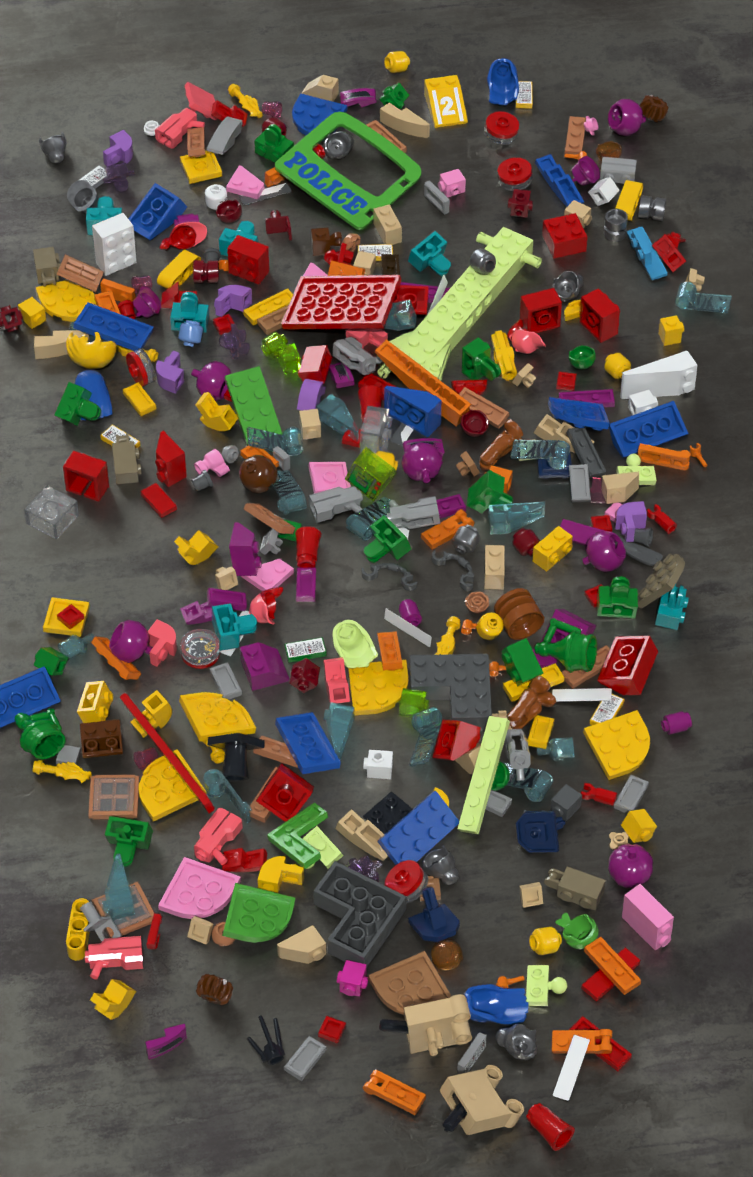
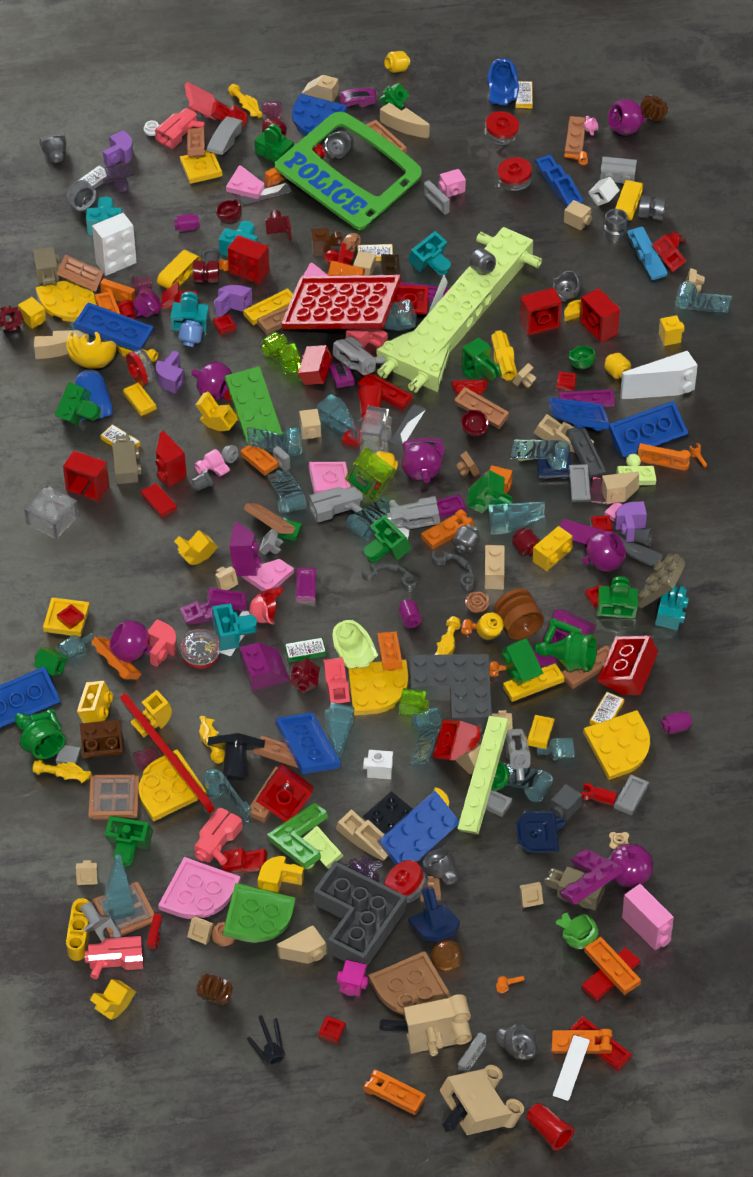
(86, 873): none -> tan tile
(156, 212): blue slope -> none
(173, 1037): magenta slope -> none
(185, 235): red hair -> none
(215, 195): white head -> none
(215, 716): yellow plate -> none
(225, 681): light grey tile -> none
(235, 342): clear purple hips -> none
(257, 473): reddish brown cylinder -> none
(305, 1058): light grey tile -> none
(307, 546): red plant -> none
(310, 394): medium lavender brick -> none
(387, 225): tan brick -> none
(407, 627): white sticker -> none
(414, 408): blue slope -> none
(418, 378): orange slope -> none
(445, 101): yellow slope -> none
(497, 1004): blue hair -> none
(501, 445): dark orange piece -> none
(520, 203): dark red brick -> none
(523, 340): coral hair -> none
(531, 703): dark orange piece -> none
(539, 985): yellowish green plate -> none
(545, 940): yellow head -> none
(564, 235): red brick -> none
(585, 171): magenta piece -> none
(598, 873): none -> magenta plate
(599, 694): white sticker -> none
(609, 149): clear orange hair -> none
(639, 825): yellow brick -> none
(641, 402): white brick -> none
(662, 519): red bar -> none

